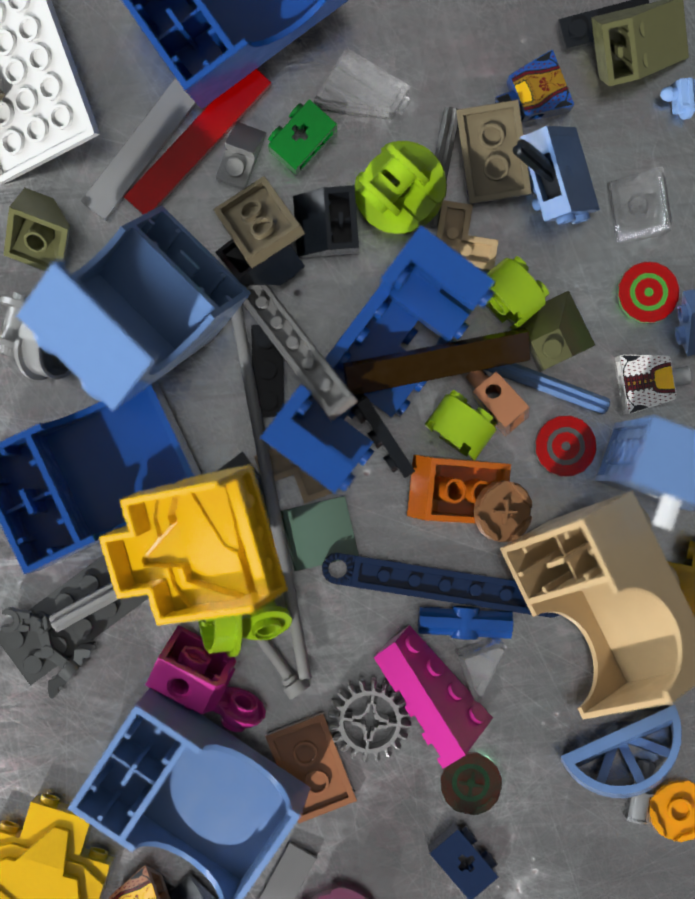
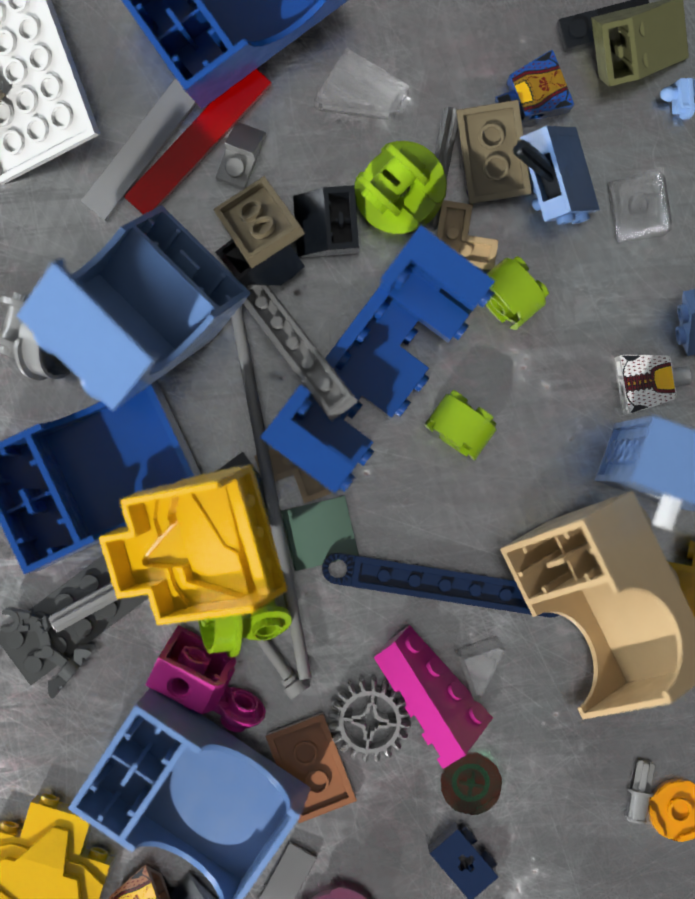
(36, 230): olive slope -> none
(268, 372): black plate -> none
(299, 153): green brick -> none
(381, 436): black plate -> none
(437, 361): dark brown tile -> none
(448, 487): orange slope -> none
(465, 622): blue piece -> none
(503, 511): medium nougat tile -> none
(507, 409): nougat torso -> none
(550, 385): medium blue axle -> none
(557, 332): olive slope -> none
(565, 446): red tile -> none
(632, 735): medium blue window -> none
(648, 292): red tile -> none

